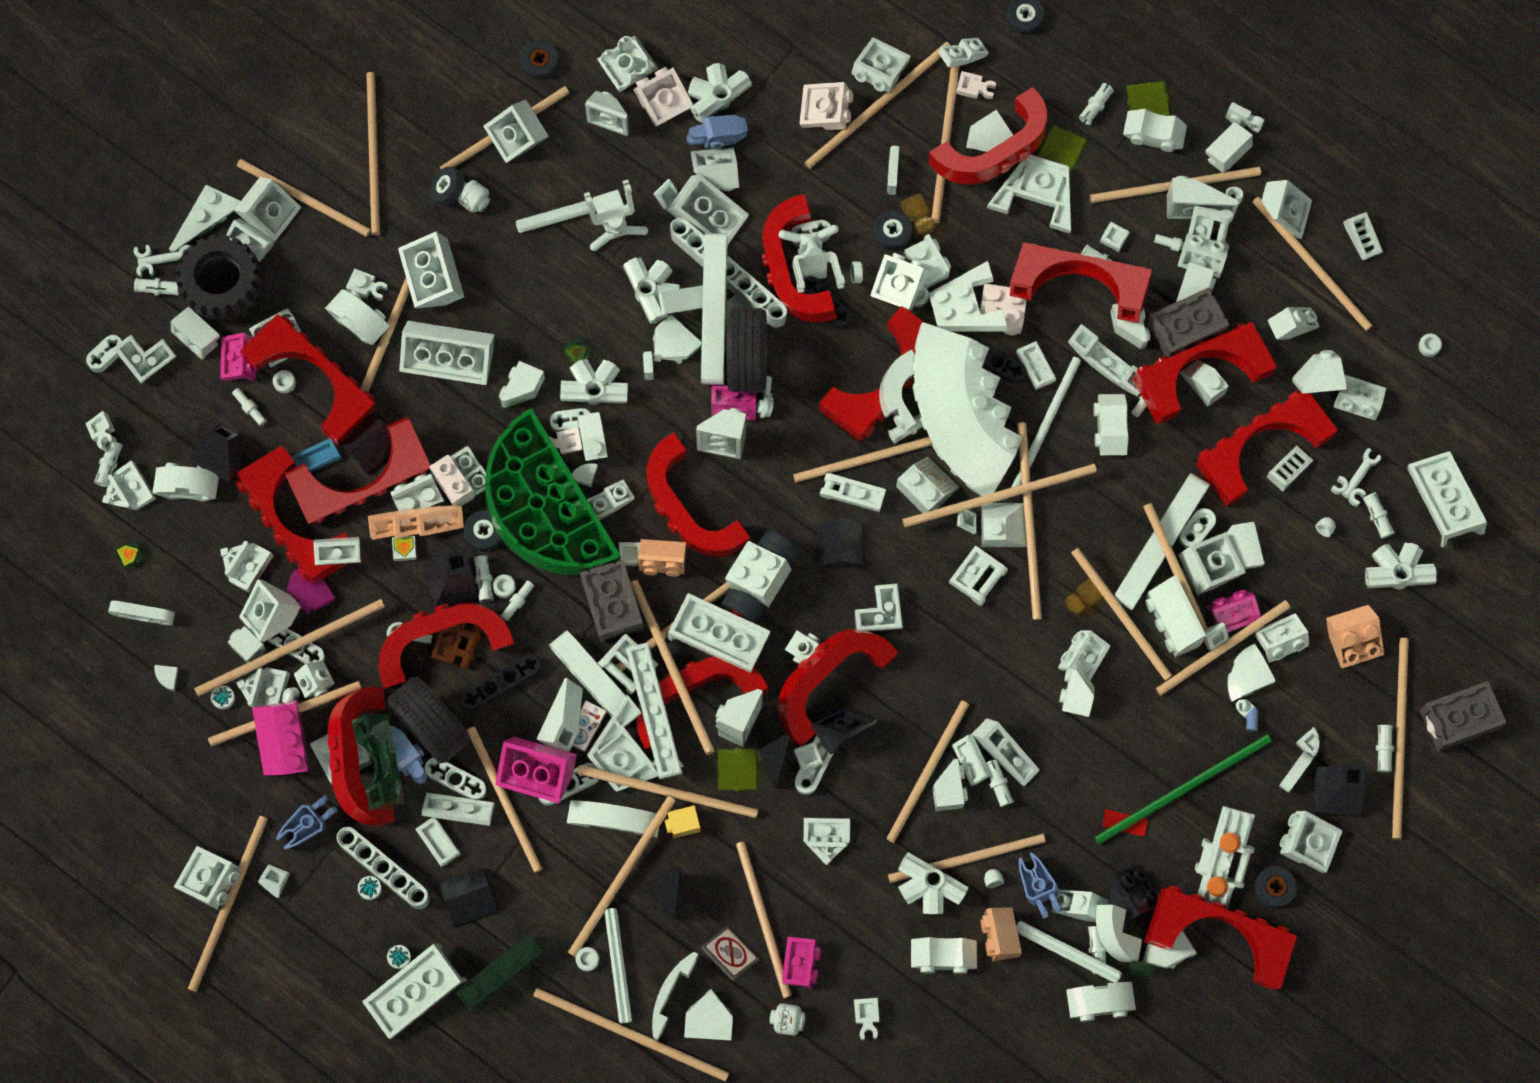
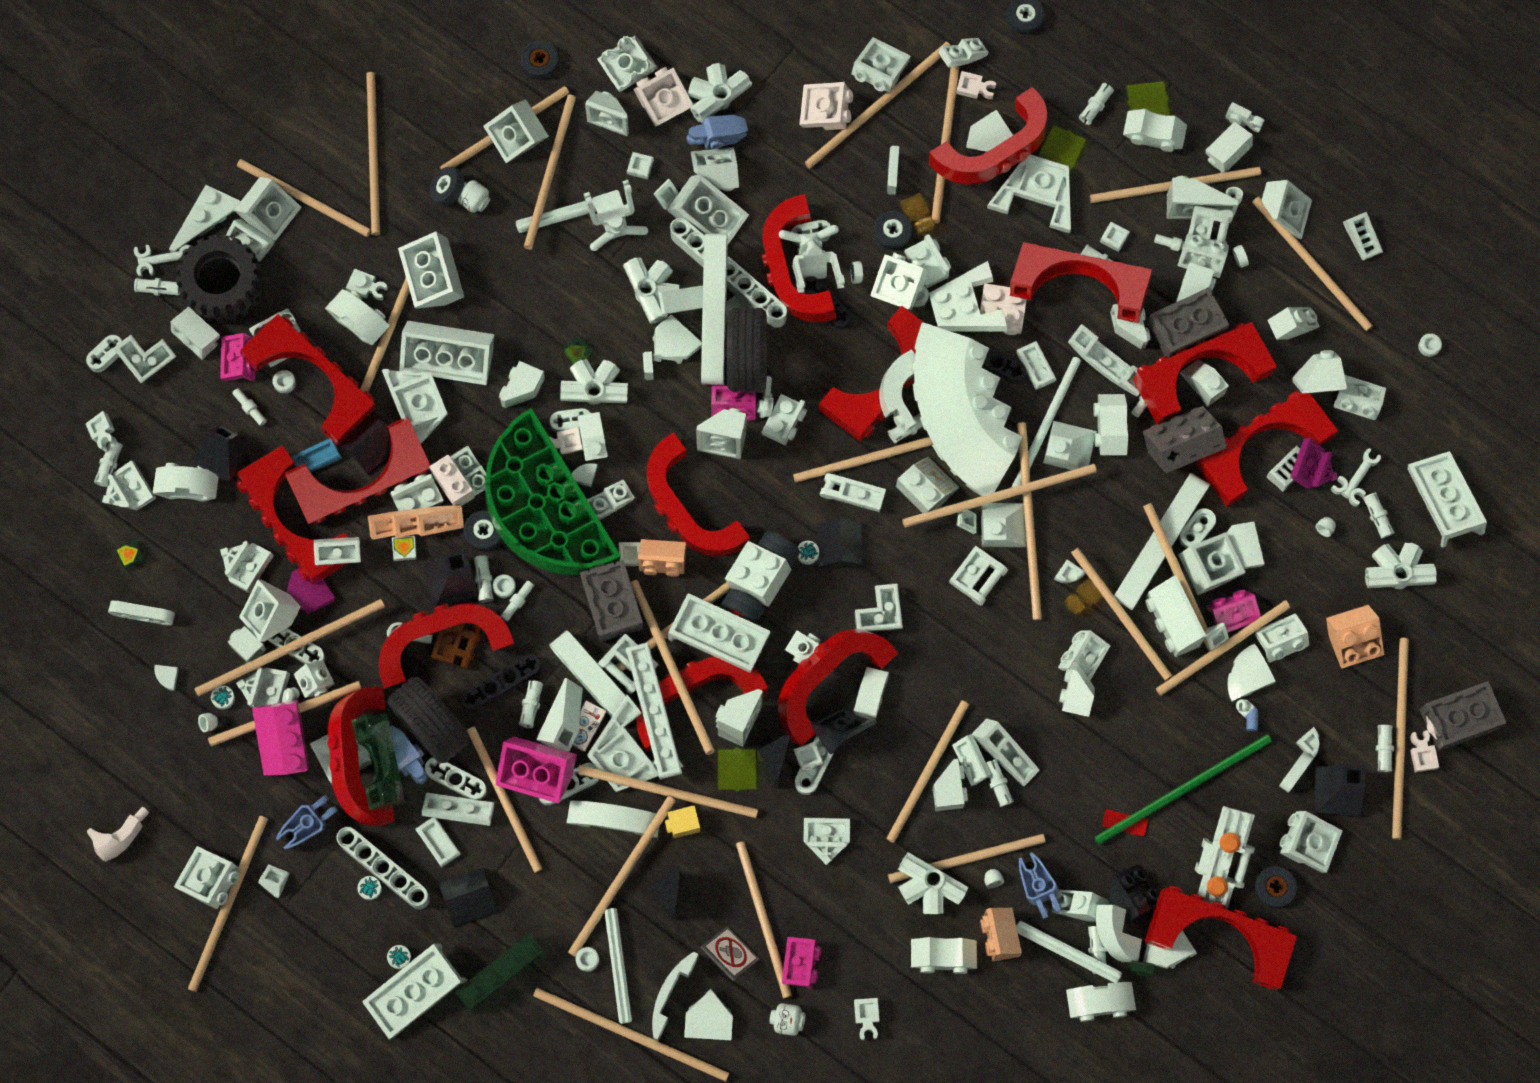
(111, 845): none -> white animal
(207, 722): none -> light aqua hinge
(417, 399): none -> light aqua wing
(530, 704): none -> light aqua pin
(549, 172): none -> tan piece
(640, 165): none -> light aqua tile
(783, 419): none -> light aqua bracket
(808, 552): none -> tile
(871, 692): none -> light aqua slope
(1069, 446): none -> light aqua slope
(1069, 573): none -> light aqua tile
(1184, 439): none -> dark grey piece
(1240, 256): none -> light aqua tile
(1312, 465): none -> magenta slope
(1423, 756): none -> white plate

